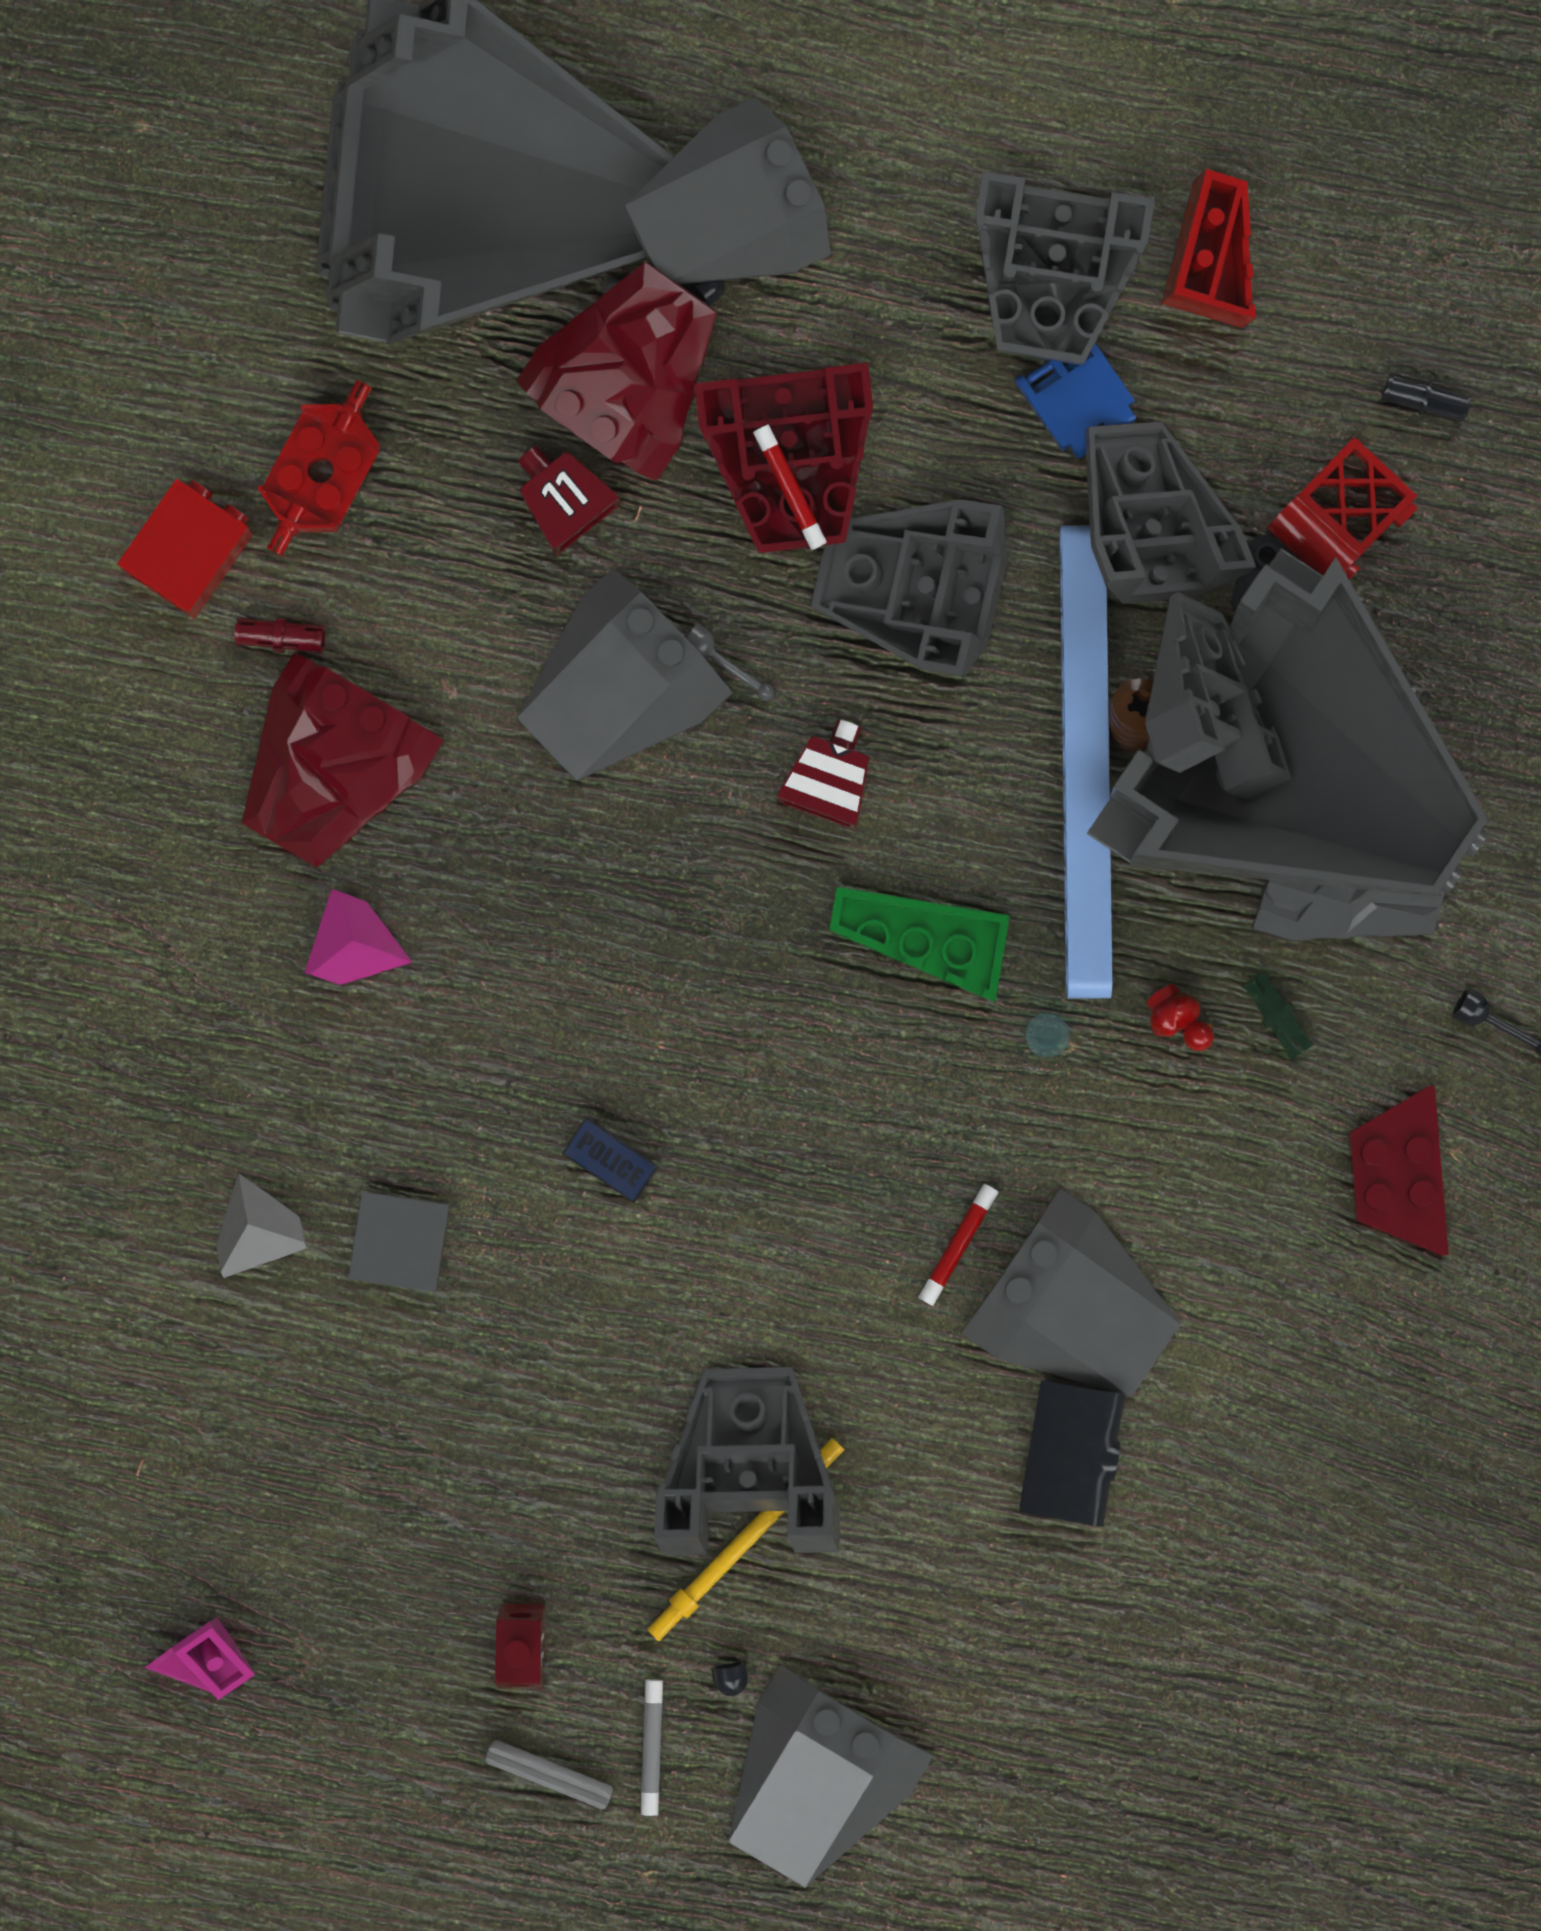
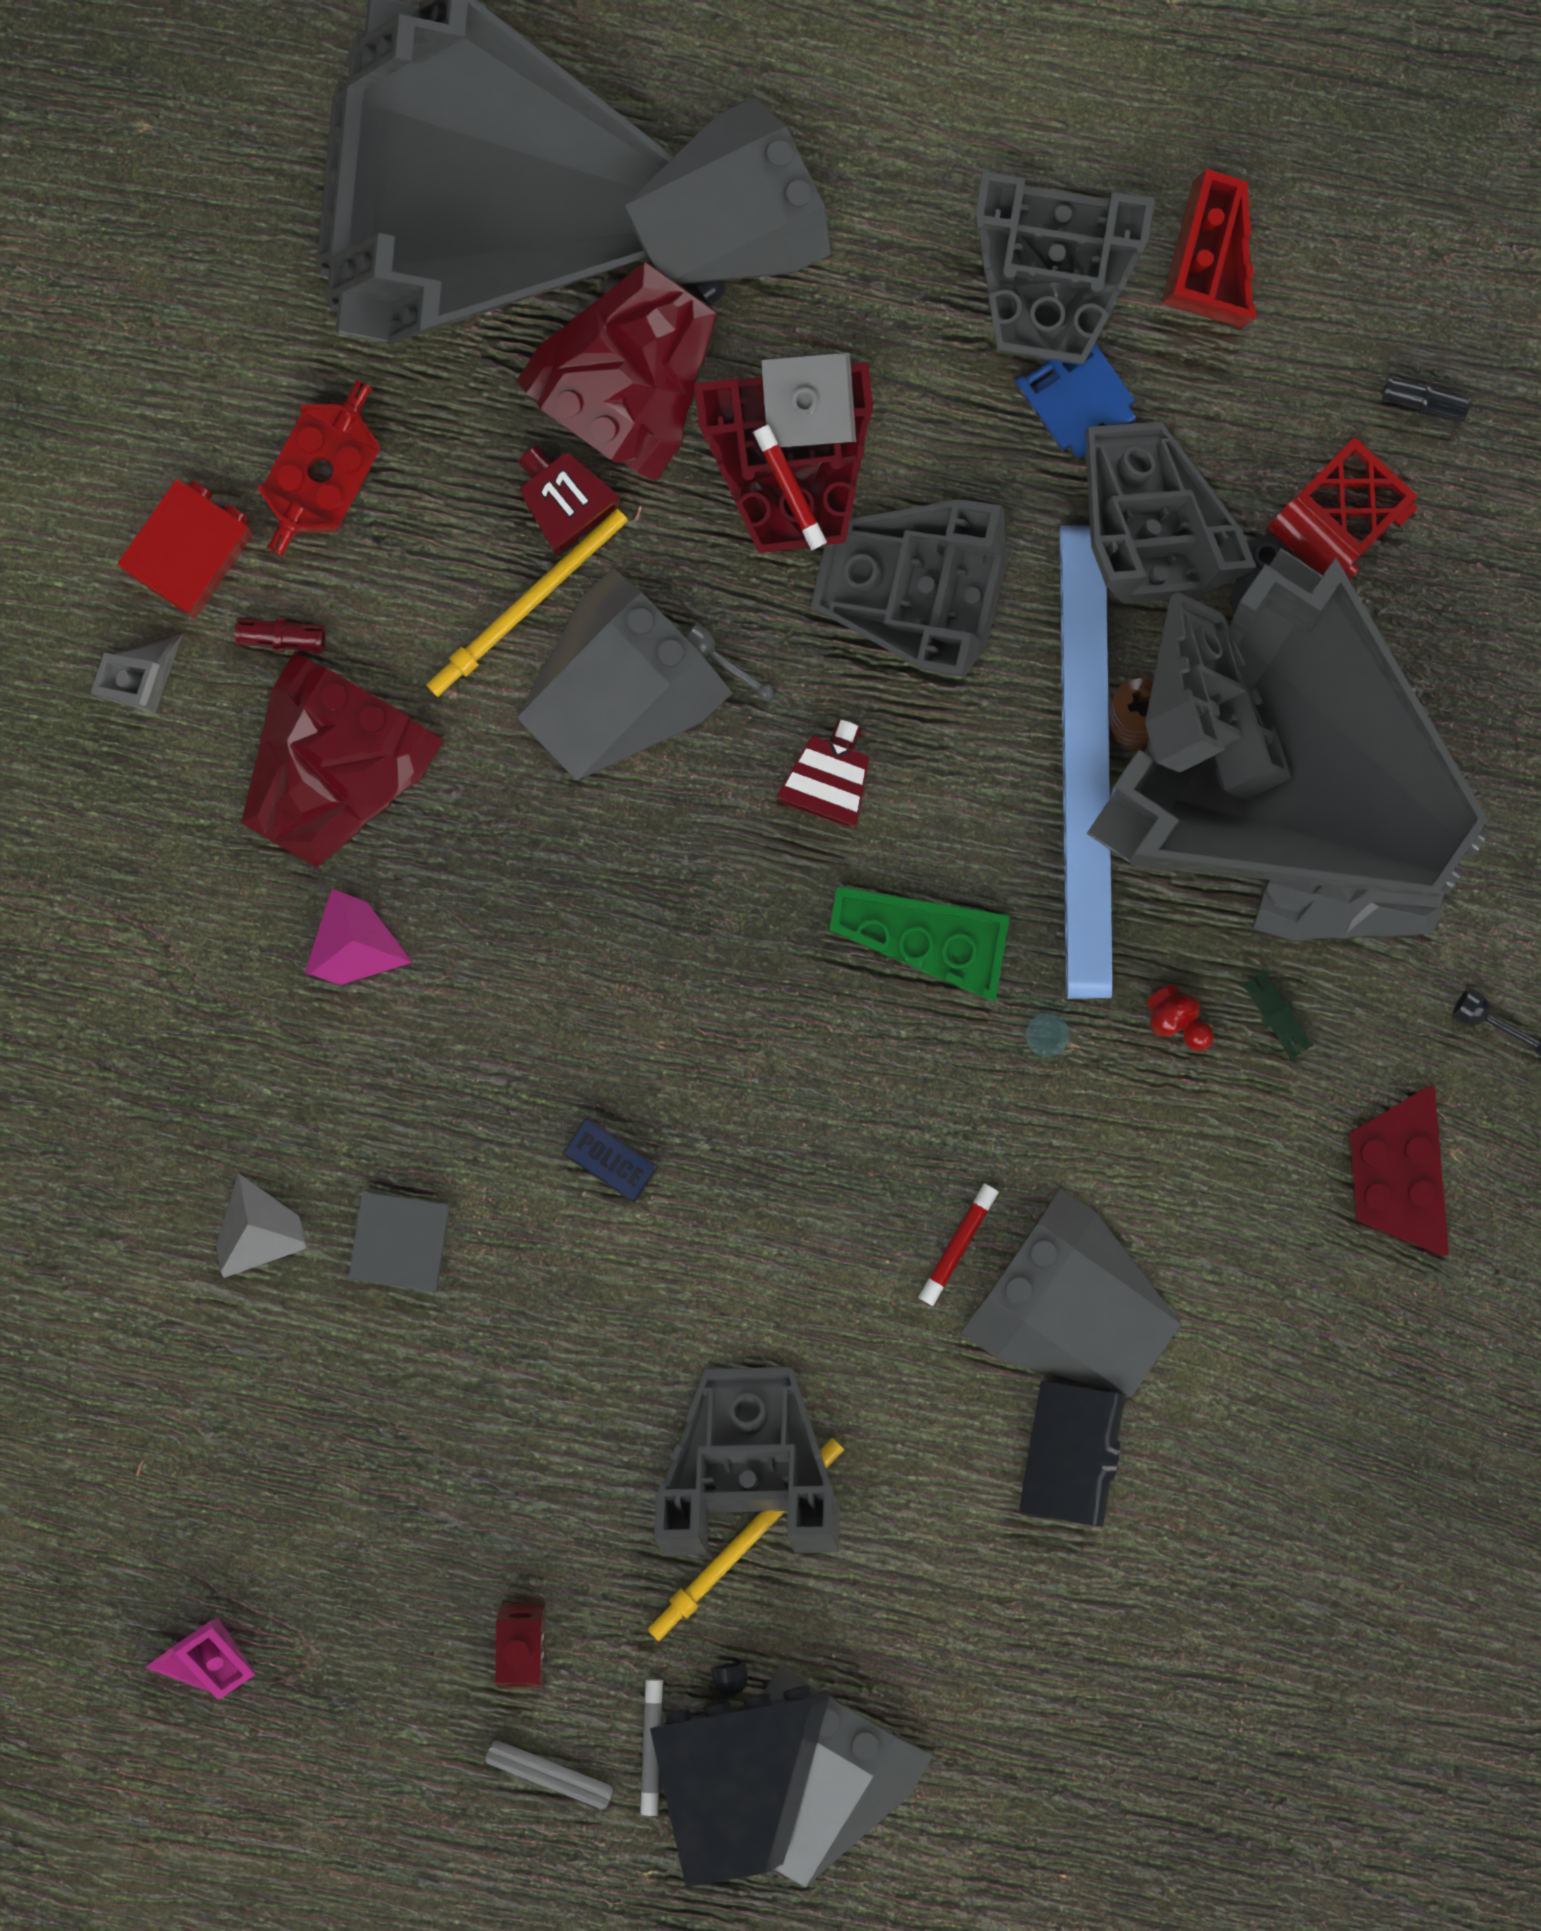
(137, 675): none -> light grey slope
(465, 660): none -> yellow bar
(737, 1780): none -> black slope
(809, 399): none -> light grey plate

